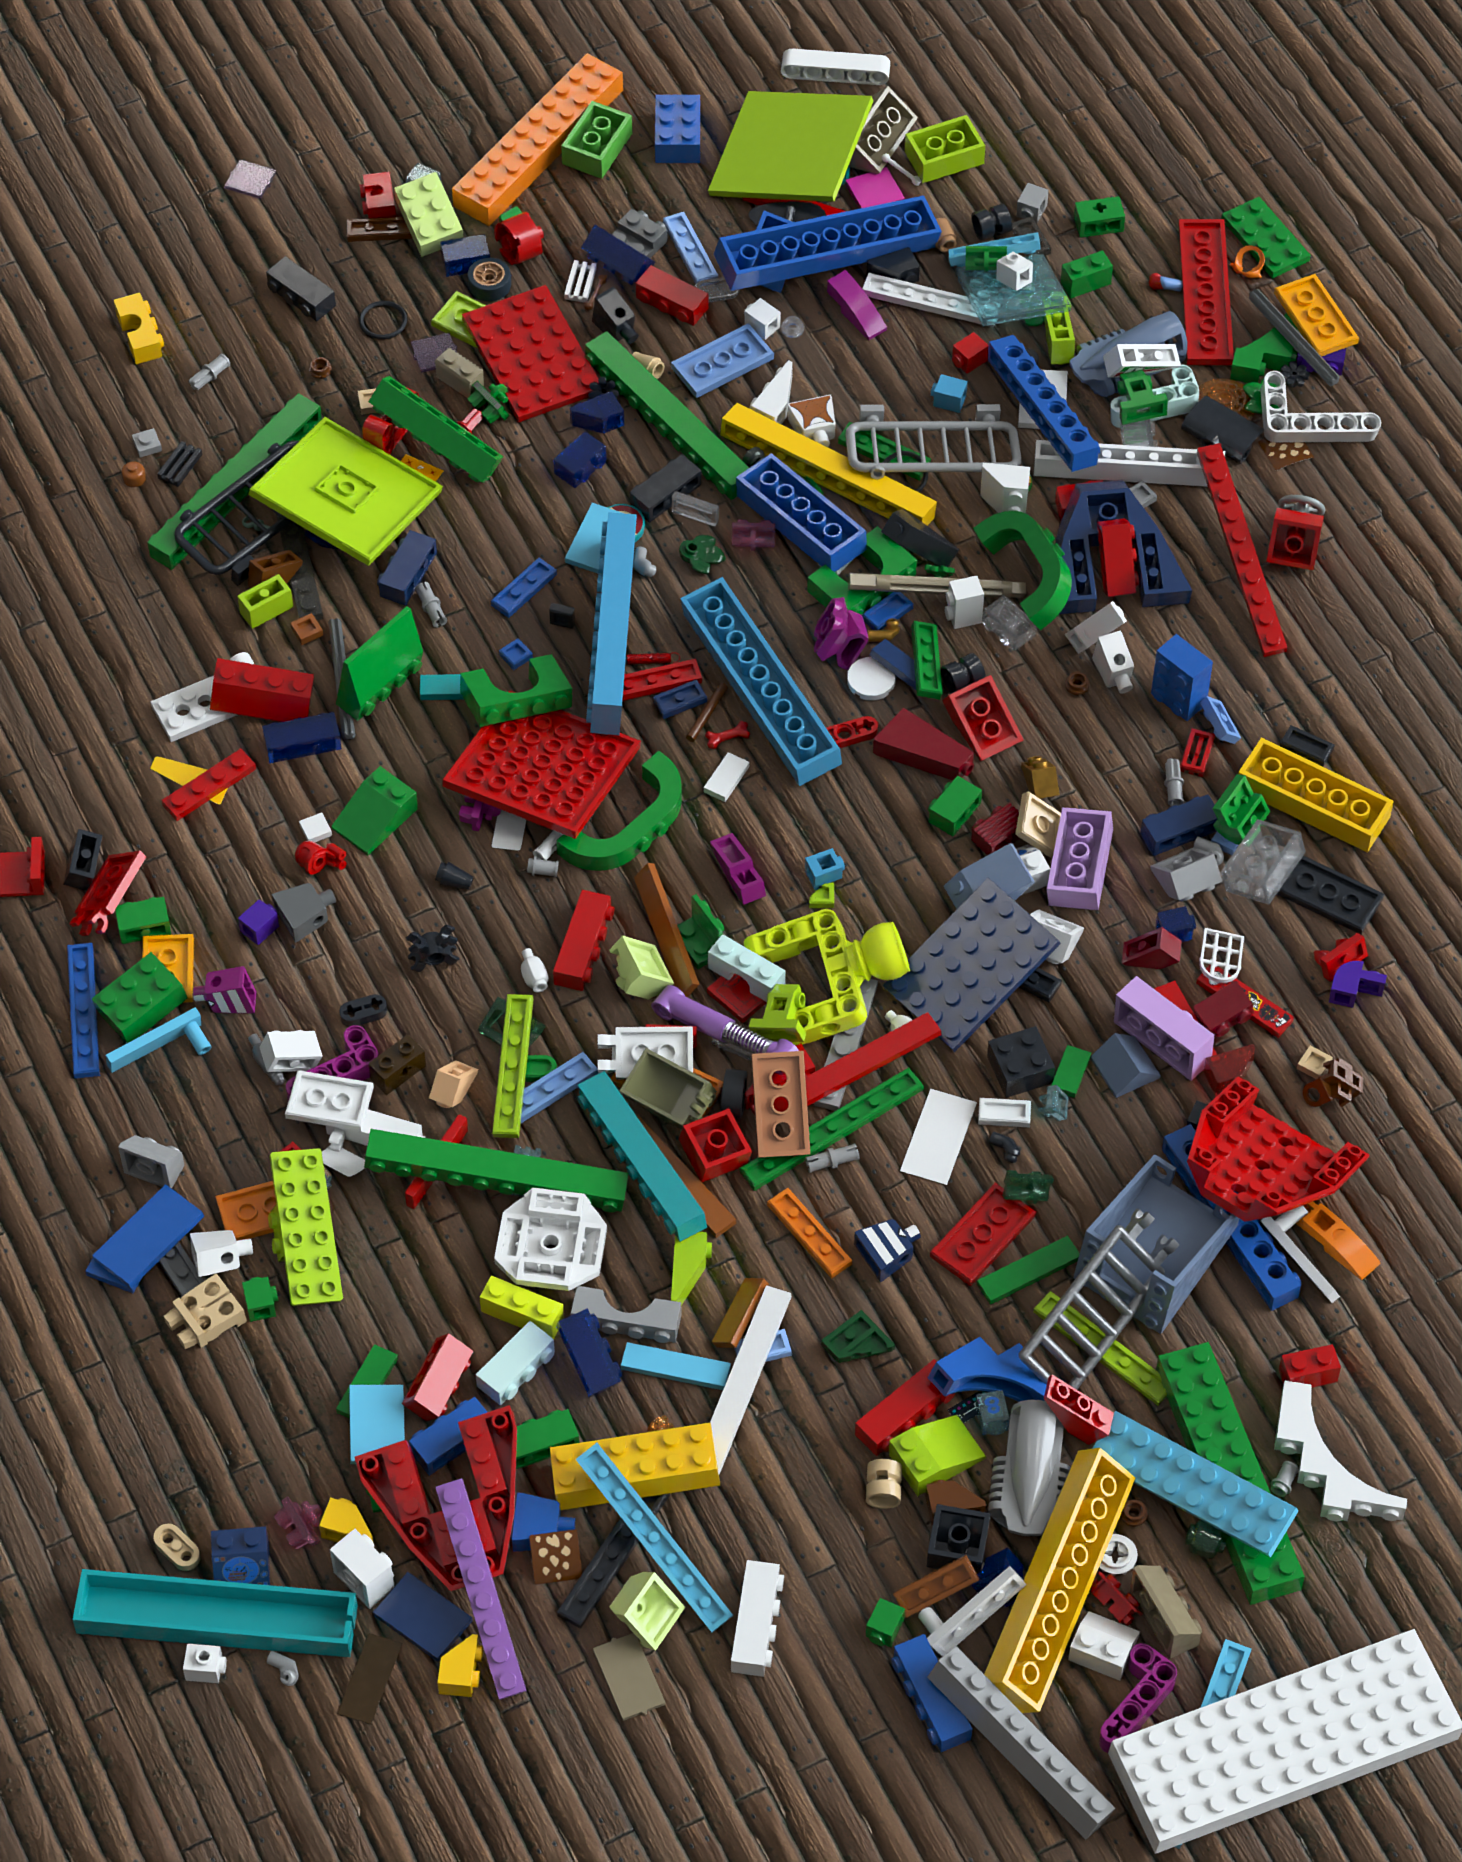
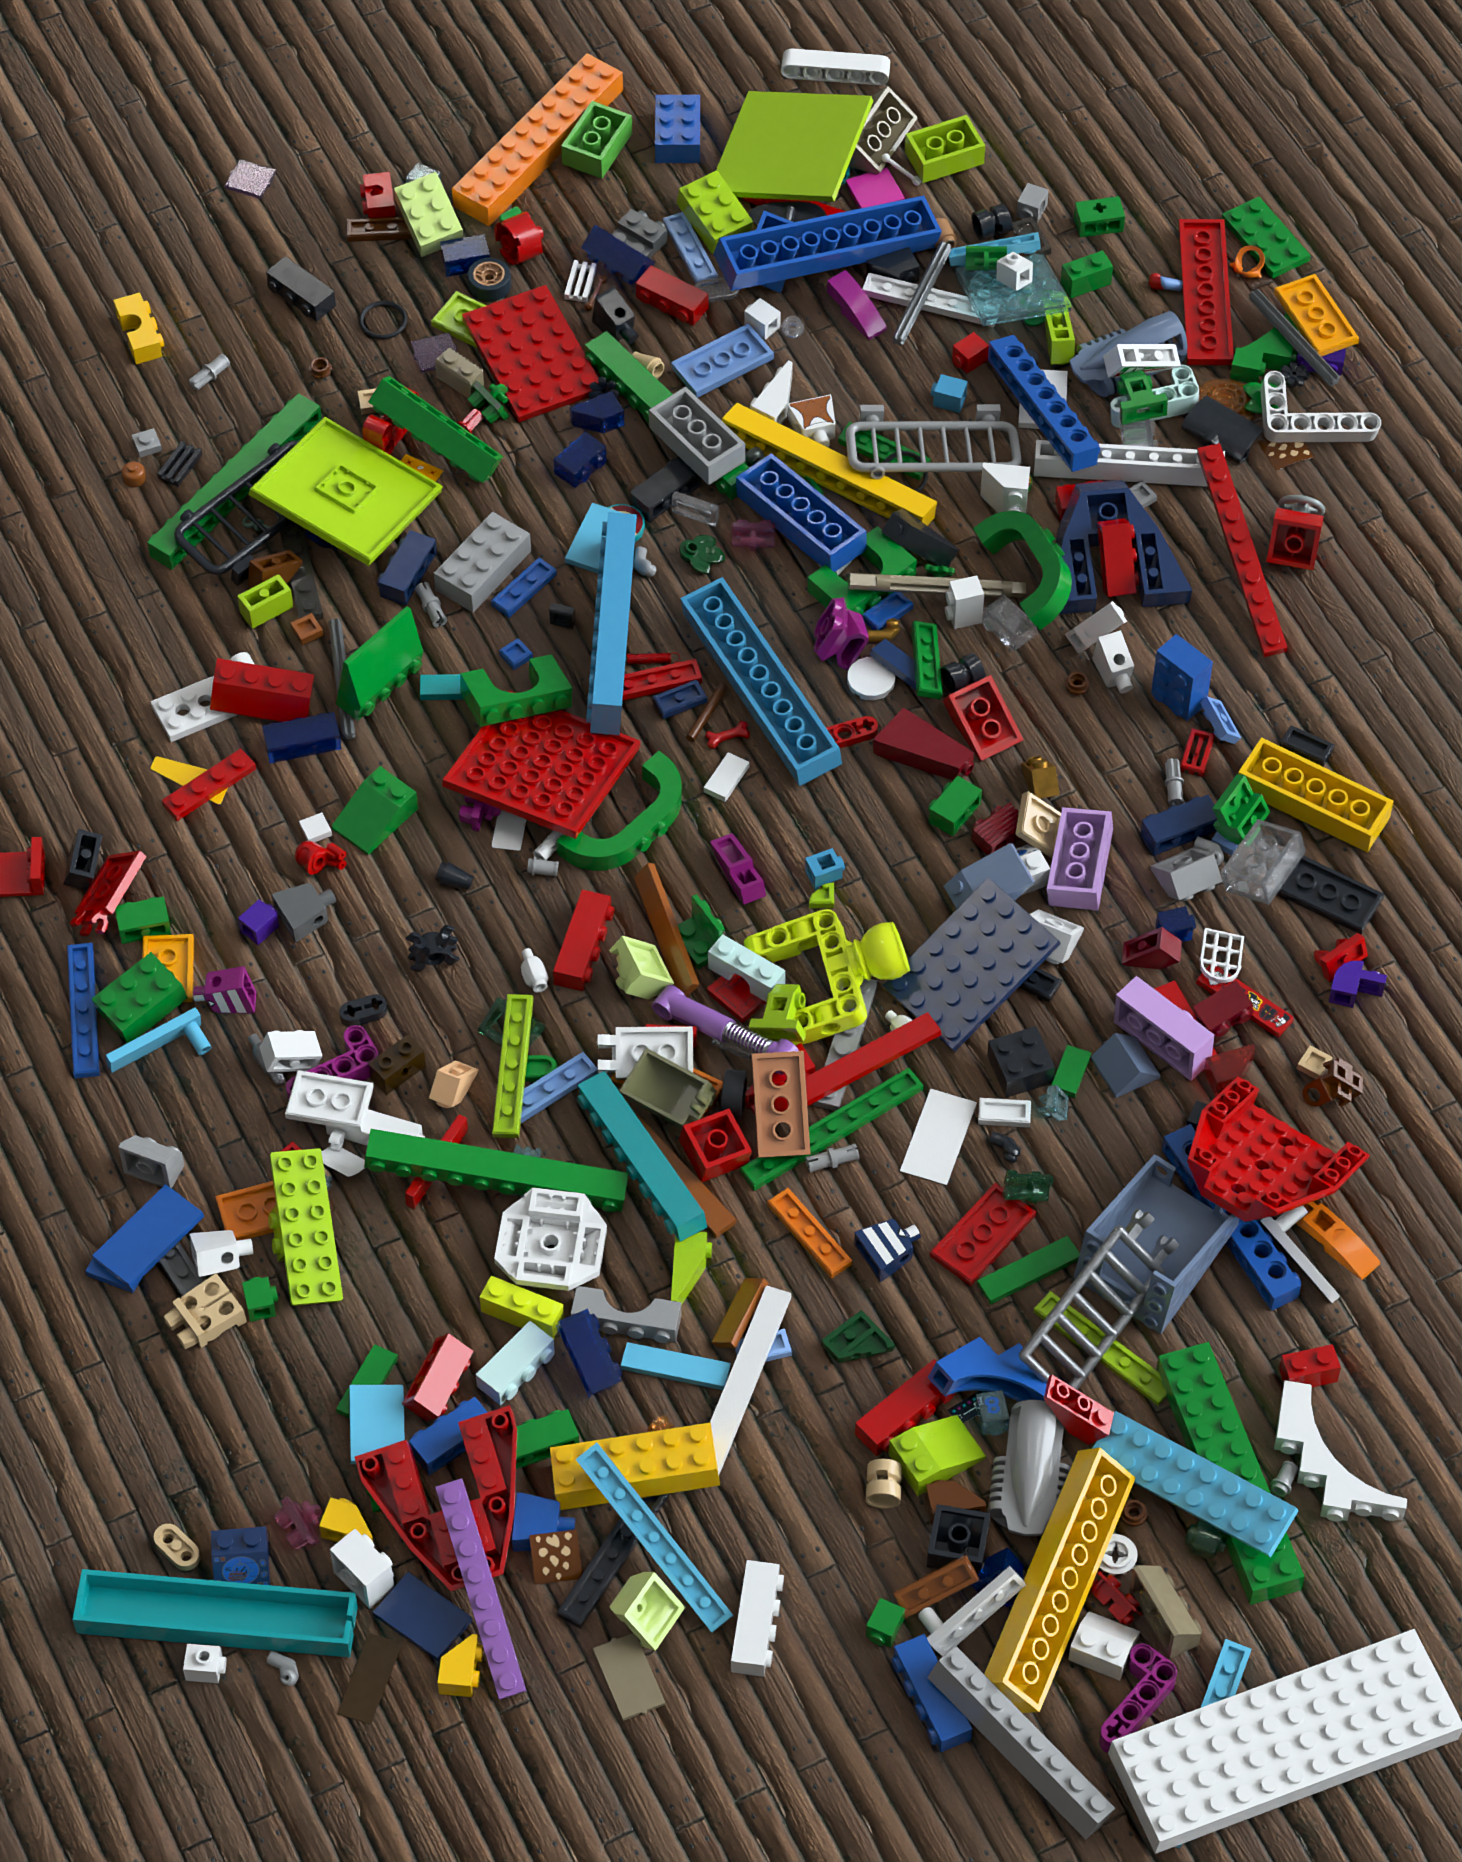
(482, 562): none -> light grey brick
(697, 435): none -> light grey brick
(713, 209): none -> lime brick
(921, 293): none -> dark grey axle

